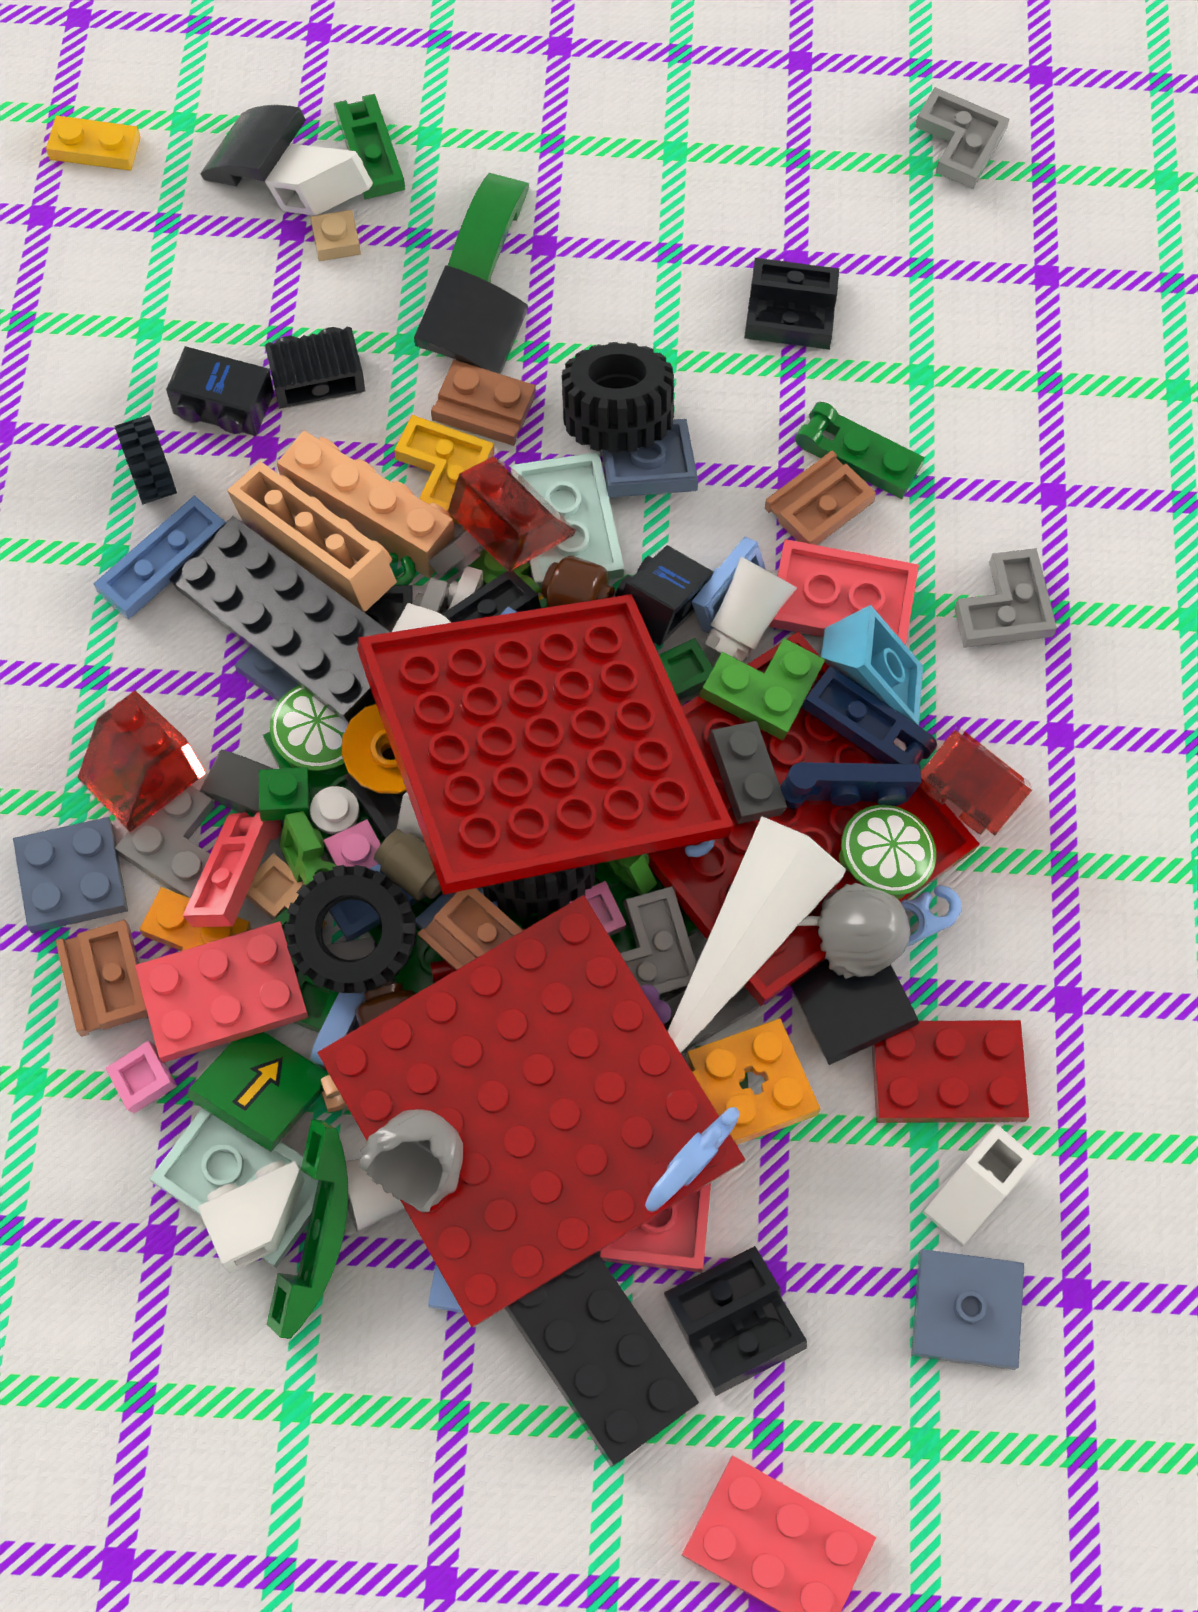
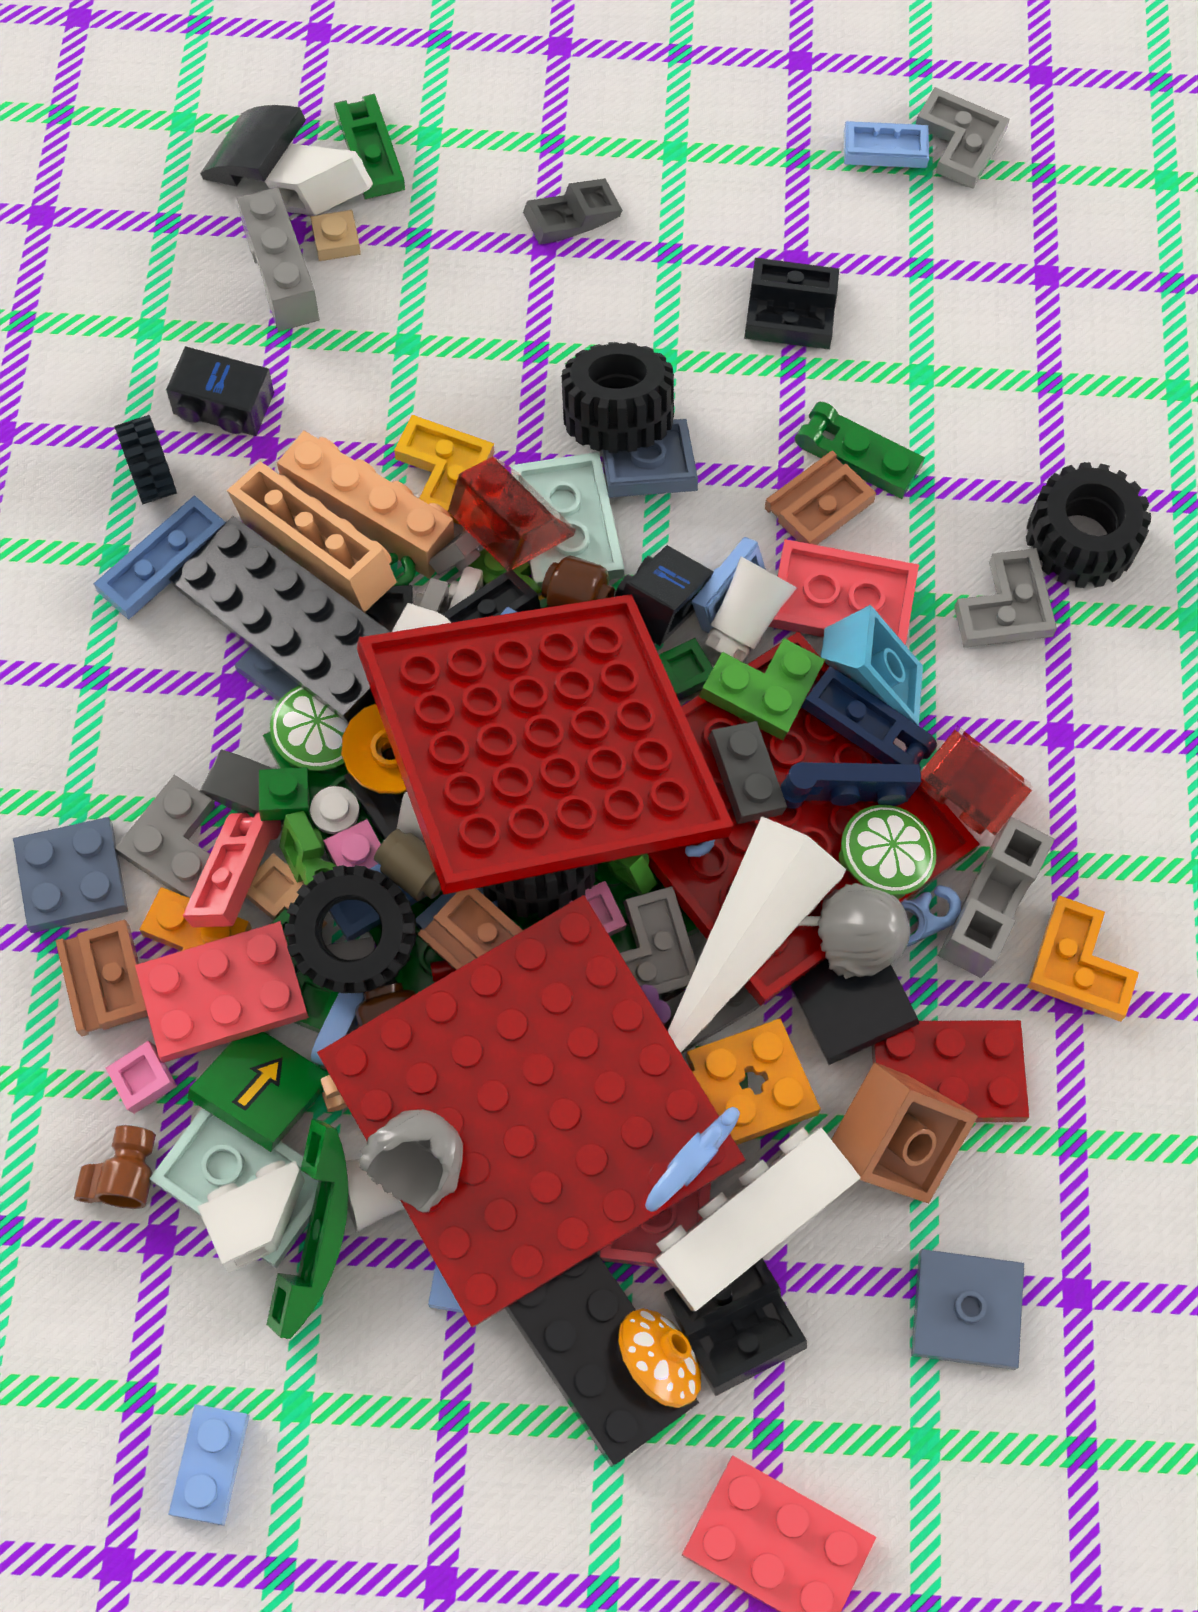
(93, 143): yellow plate -> none
(123, 1178): none -> dark orange piece
(137, 761): clear red slope -> none
(209, 1465): none -> light blue plate
(278, 258): none -> light grey arch
(315, 367): black brick -> none
(471, 320): black slope -> none
(483, 402): nougat plate -> none
(487, 225): green slope -> none
(579, 210): none -> dark grey slope
(659, 1358): none -> light orange dish
(754, 1218): none -> white wedge
(886, 144): none -> light blue plate
(902, 1133): none -> nougat slope
(979, 1185): white slope -> none
(995, 896): none -> light grey arch
(1071, 971): none -> light orange plate
(1101, 497): none -> black tyre

